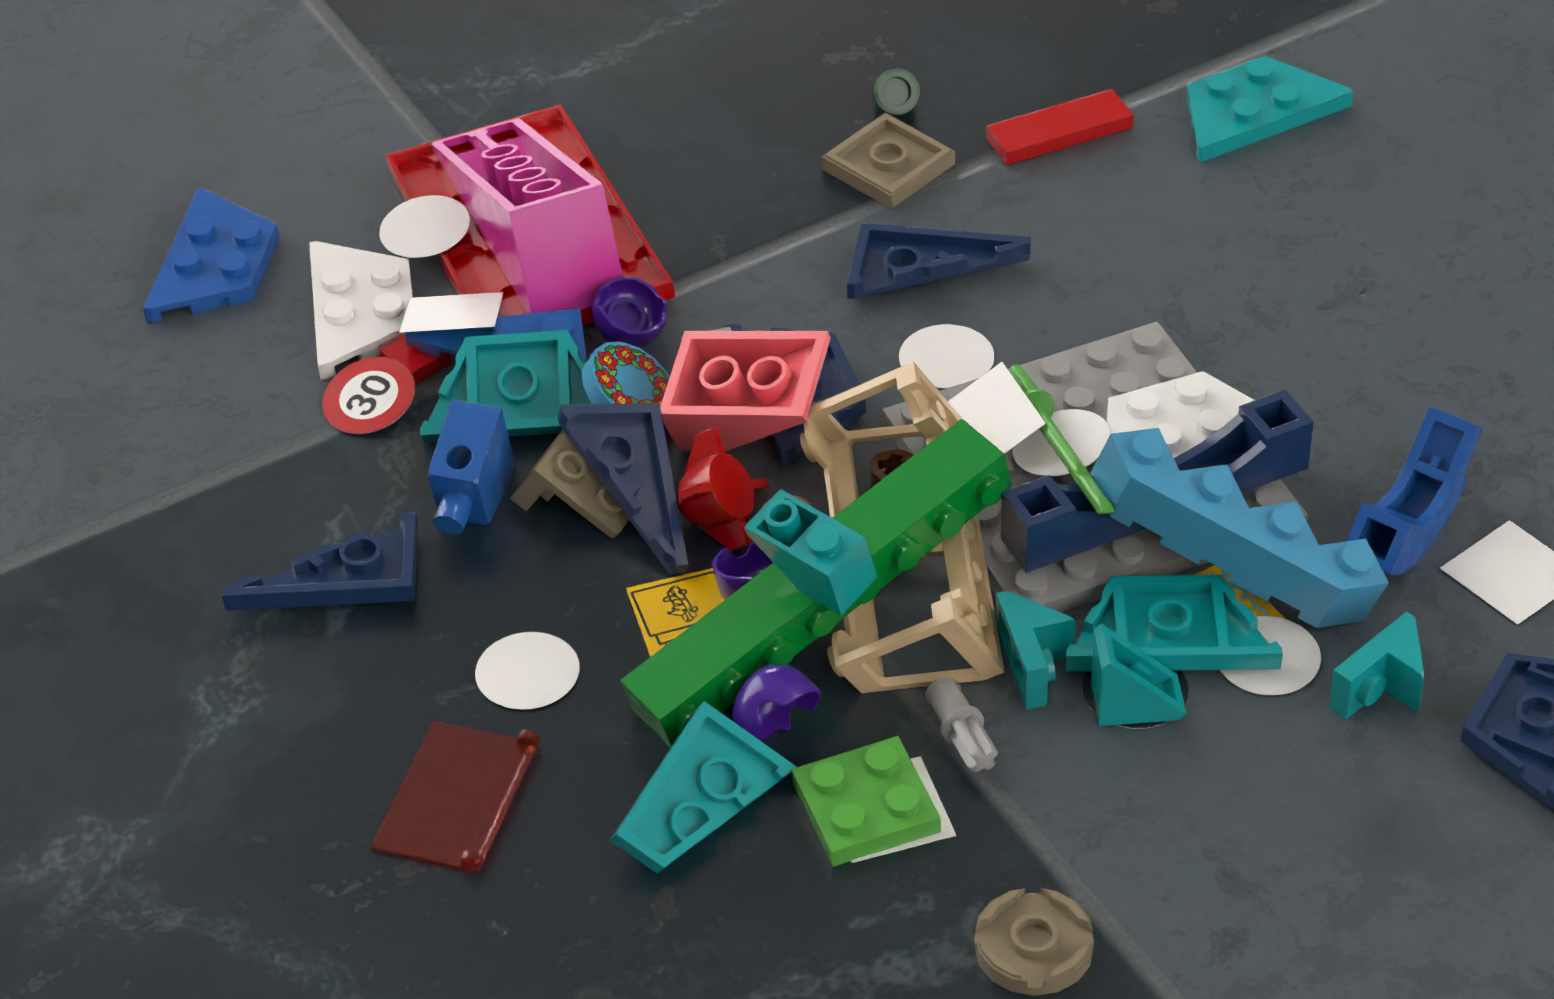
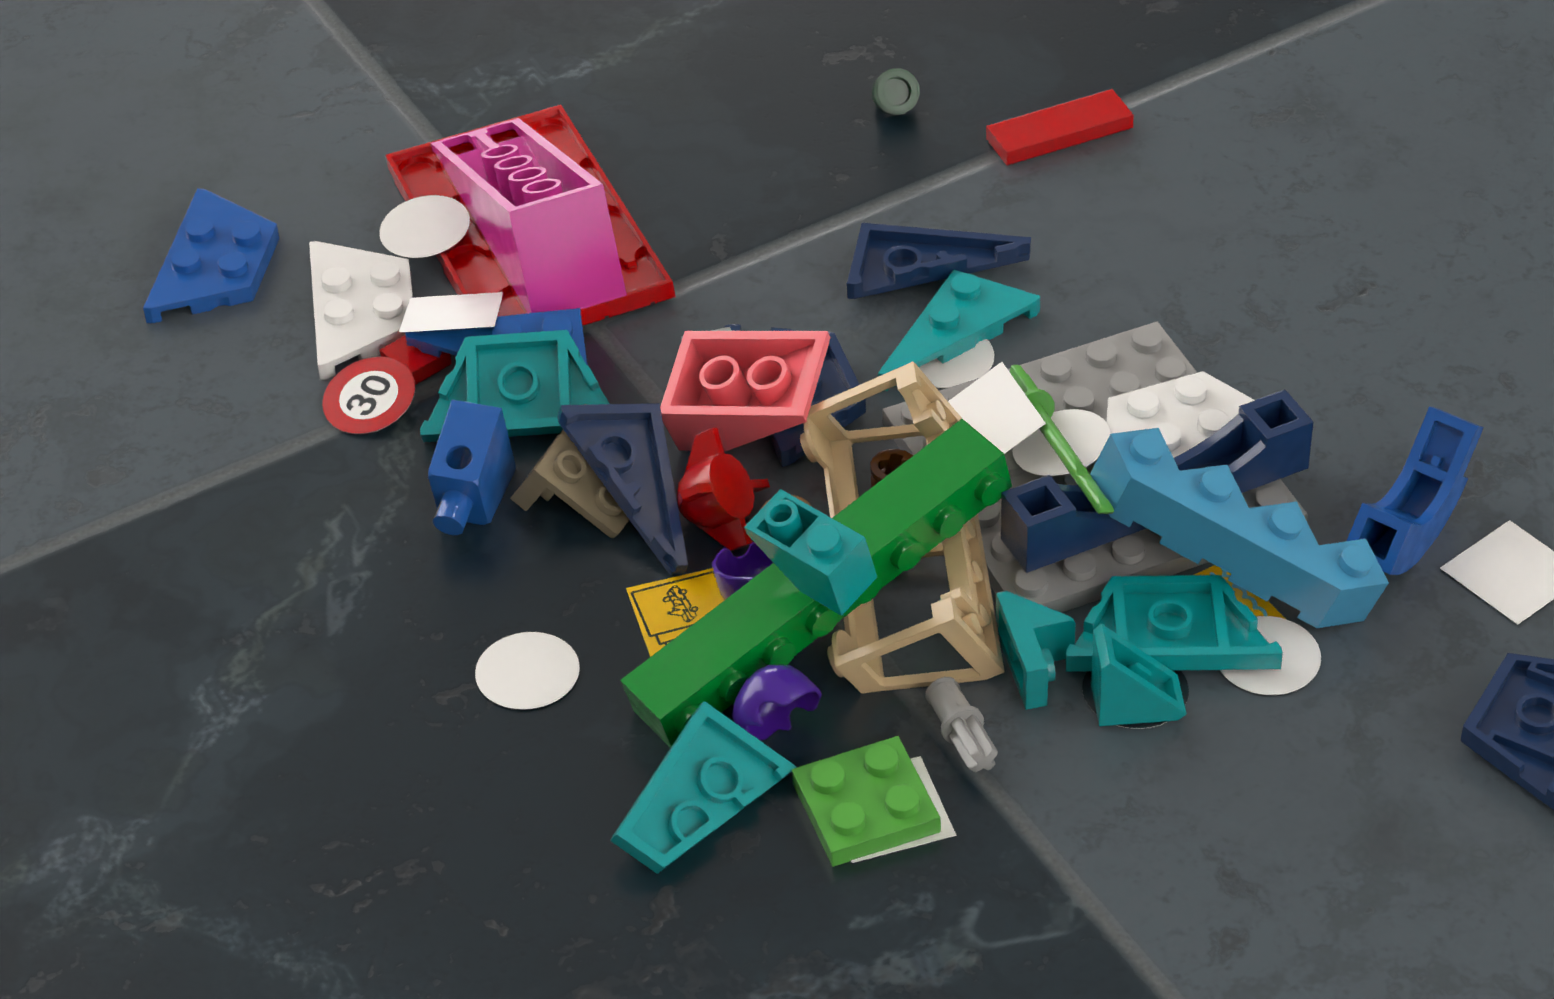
(339, 573): dark blue wing -> none
(455, 796): clear red piece -> none
(623, 376): tile -> none
(629, 311): dark purple hair -> none
(888, 160): dark tan tile -> none
(960, 317): none -> teal wing
(1034, 941): dark tan tile -> none
(1257, 103): teal wing -> none
(1386, 664): teal slope -> none

